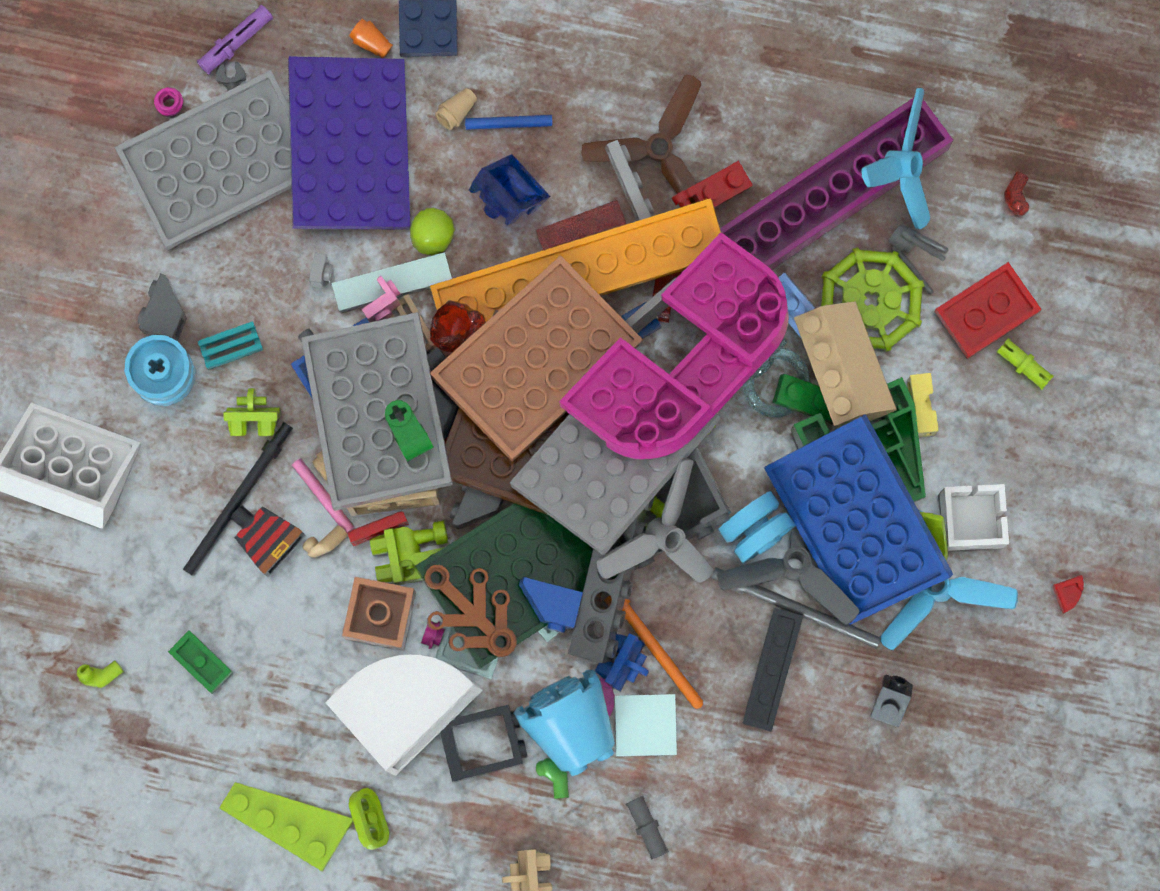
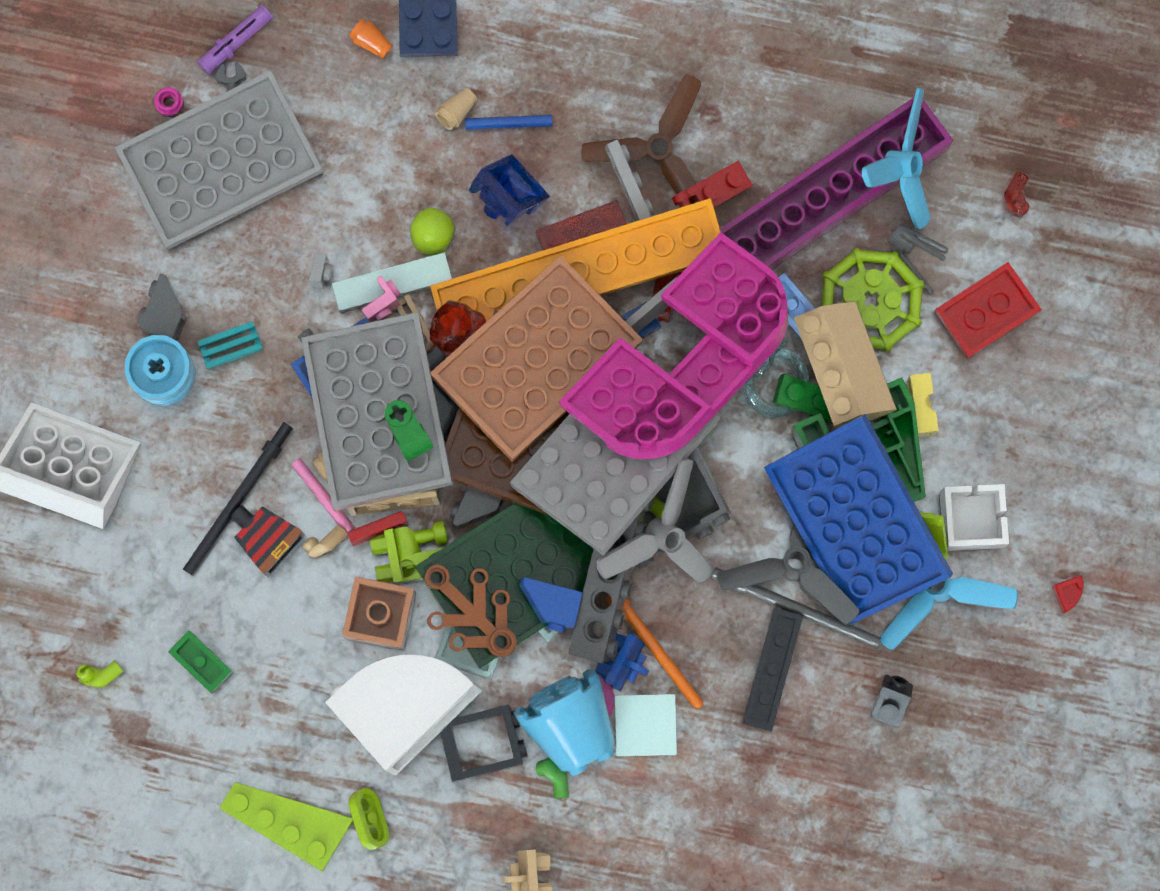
(238, 416): lime hips -> none
(348, 143): dark purple plate -> none
(432, 636): dark pink plate -> none
(647, 827): dark grey pin -> none
(759, 530): medium azure wheel -> none
(1025, 363): lime pin -> none

